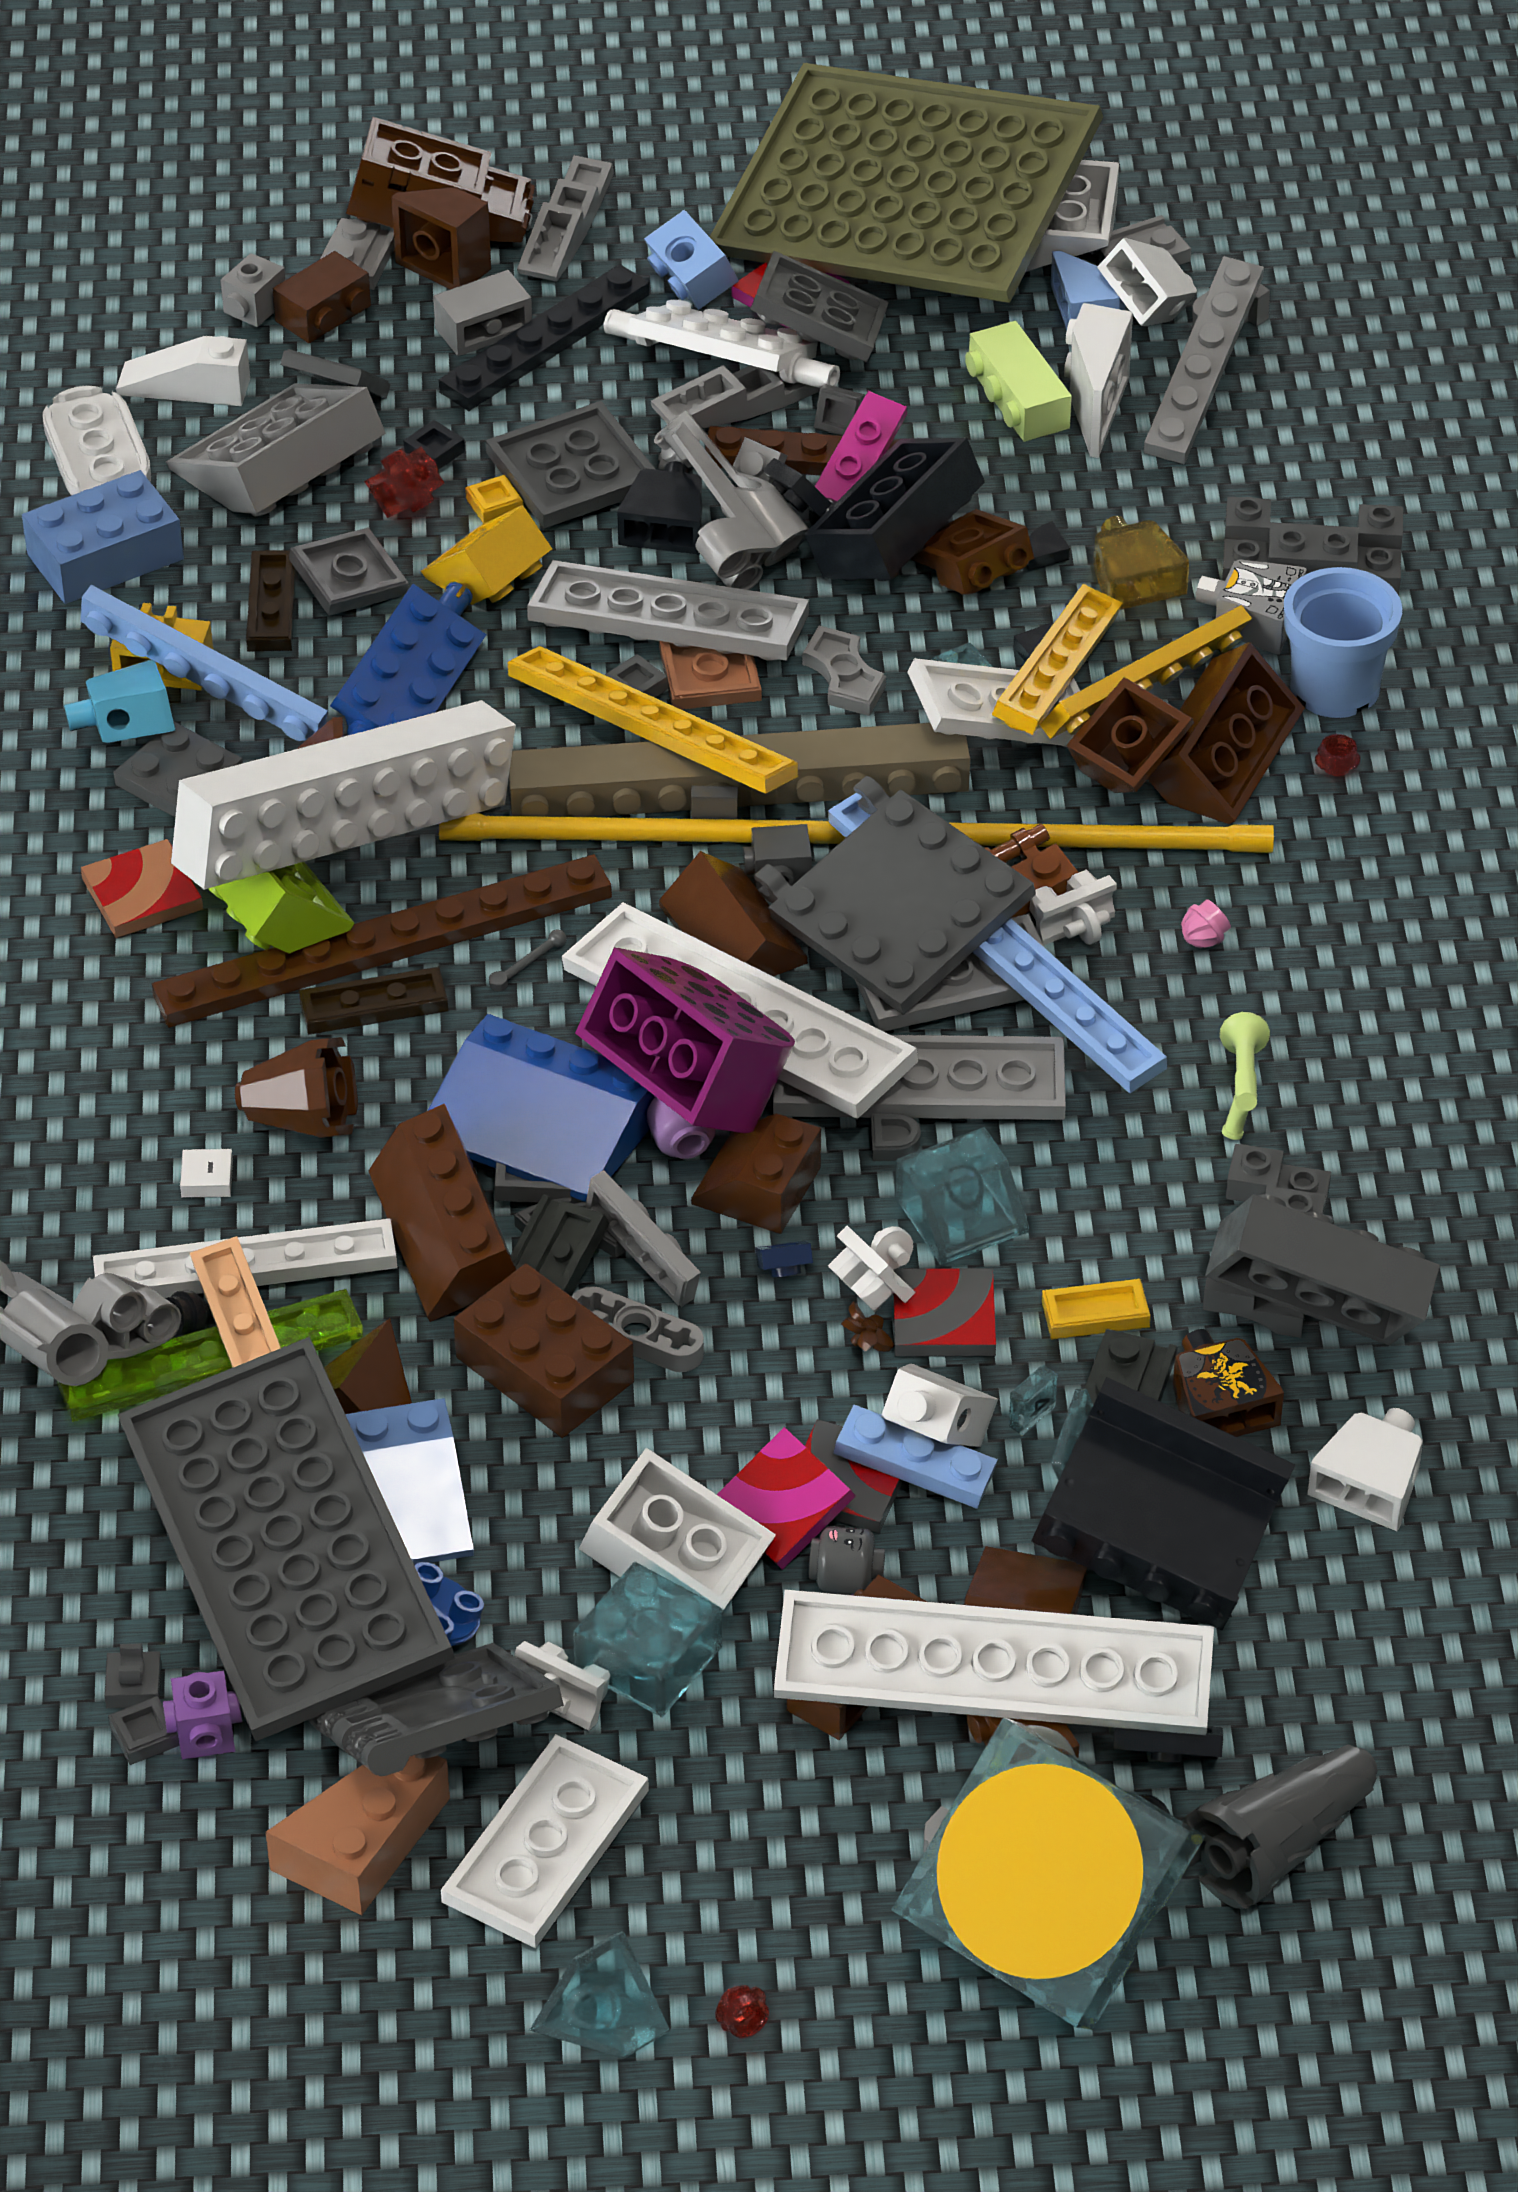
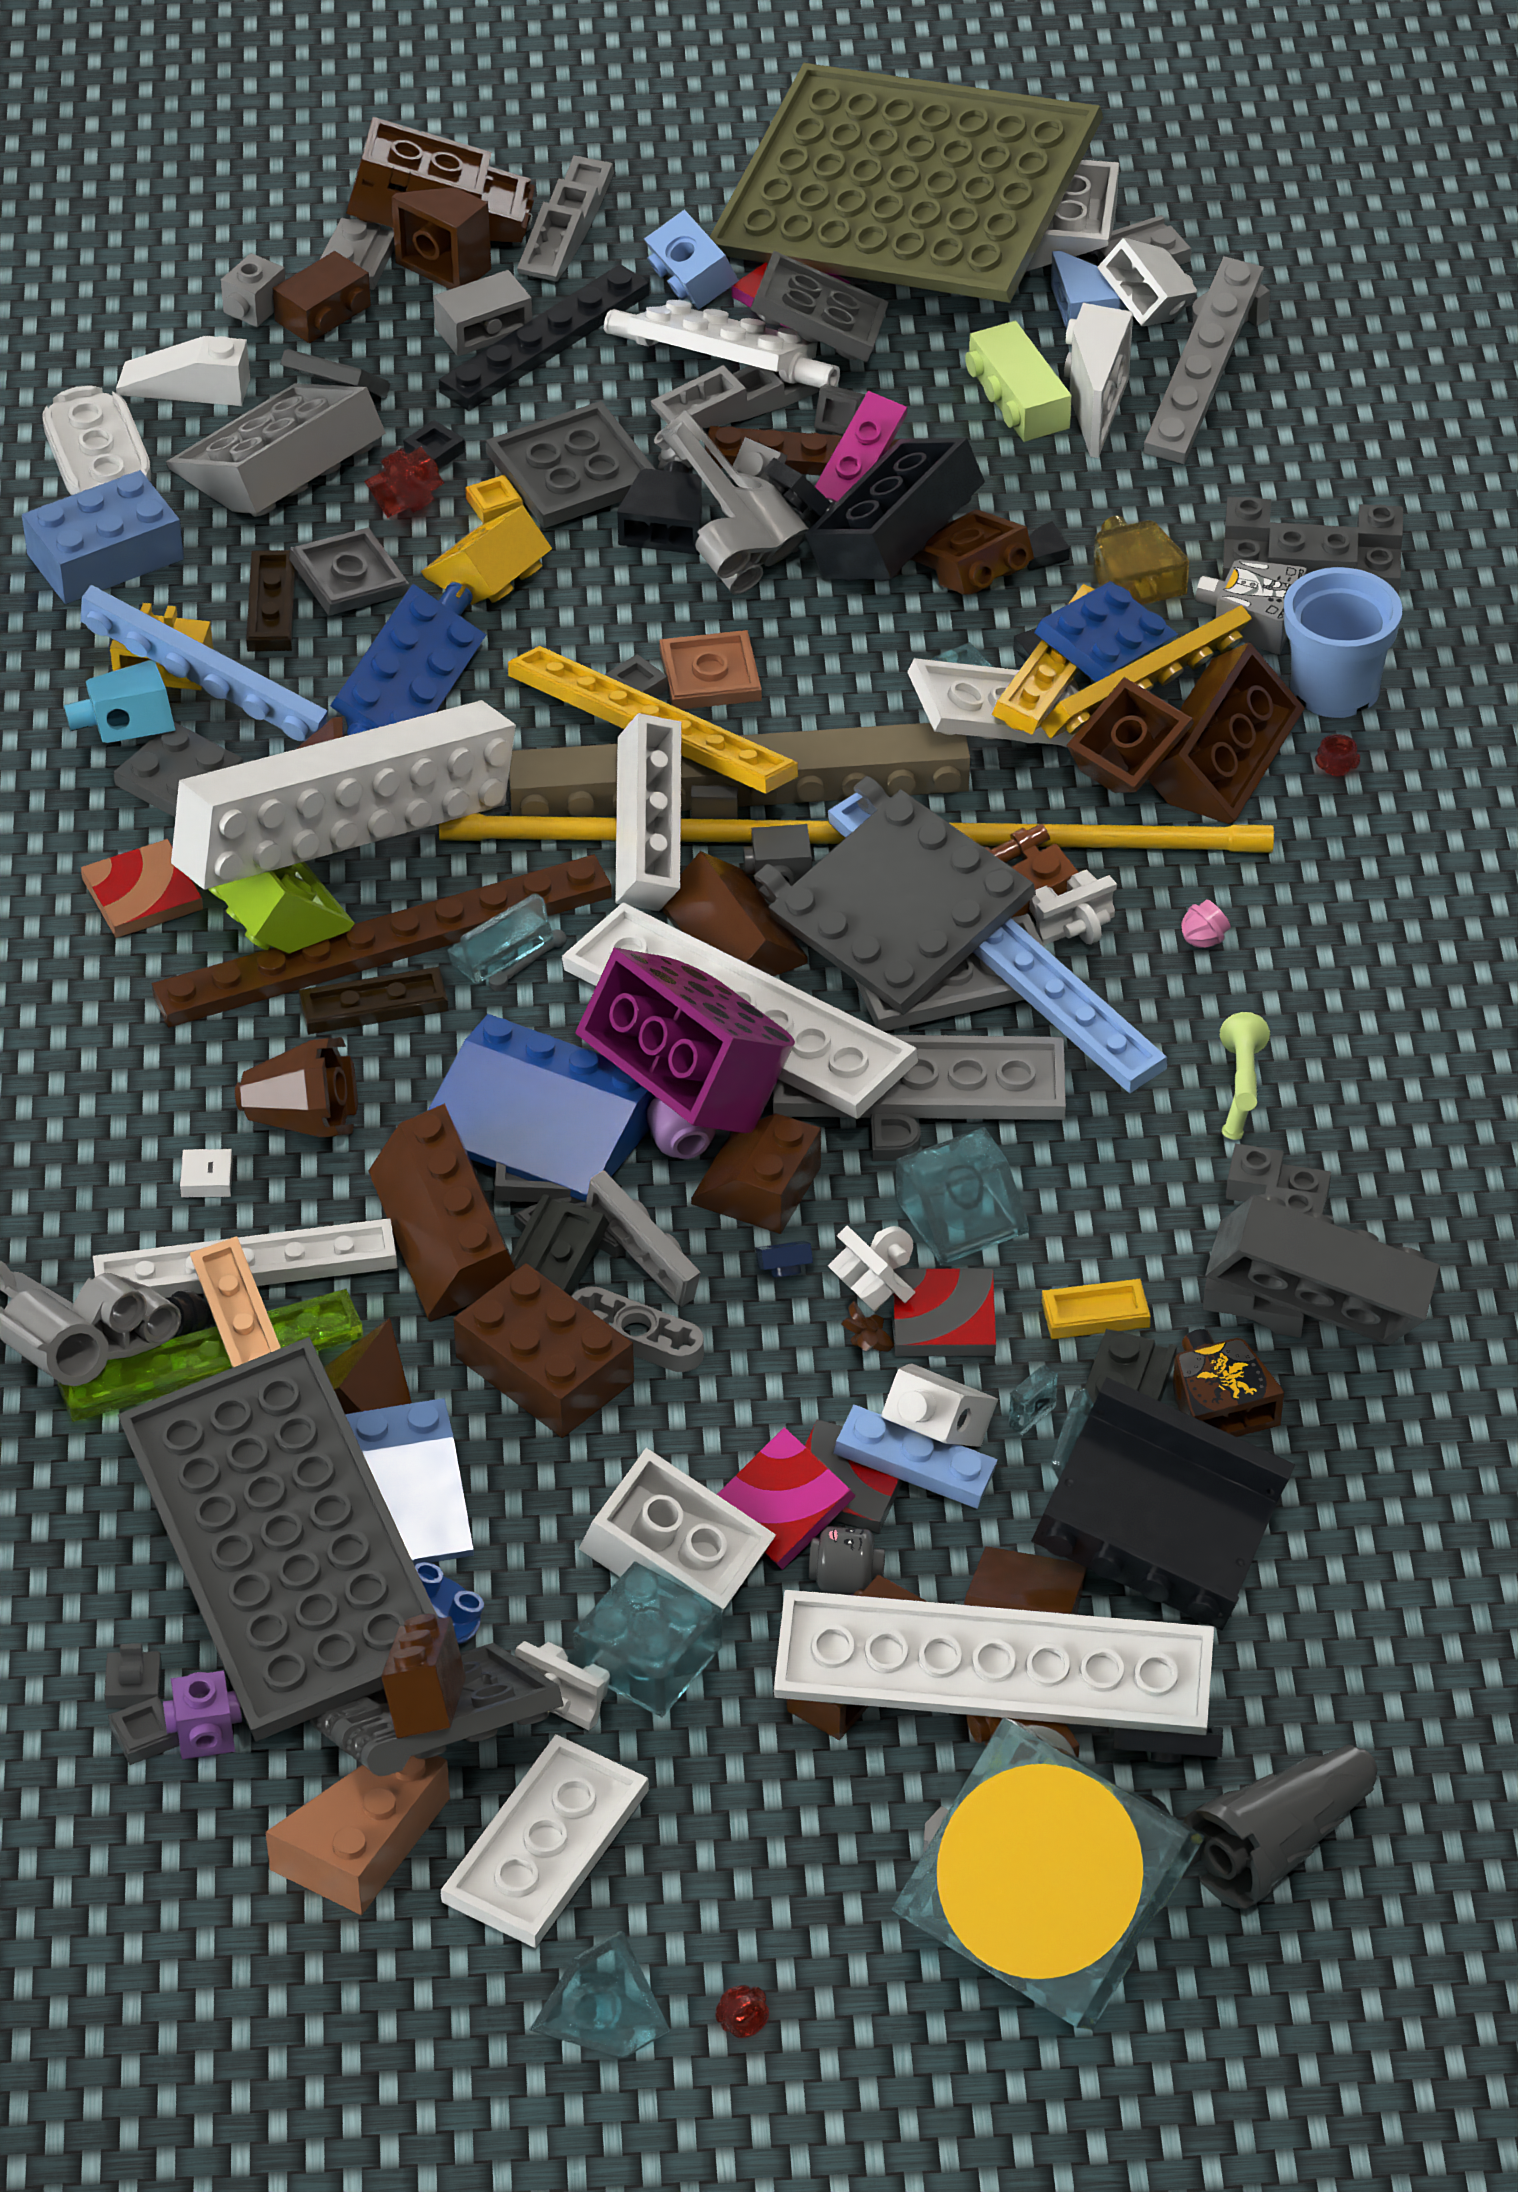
(423, 1675): none -> reddish brown brick
(502, 940): none -> clear light blue panel
(648, 812): none -> white brick
(668, 610): light grey plate -> none
(850, 680): light grey tile -> none
(1104, 631): none -> blue plate
(1369, 1467): white torso -> none

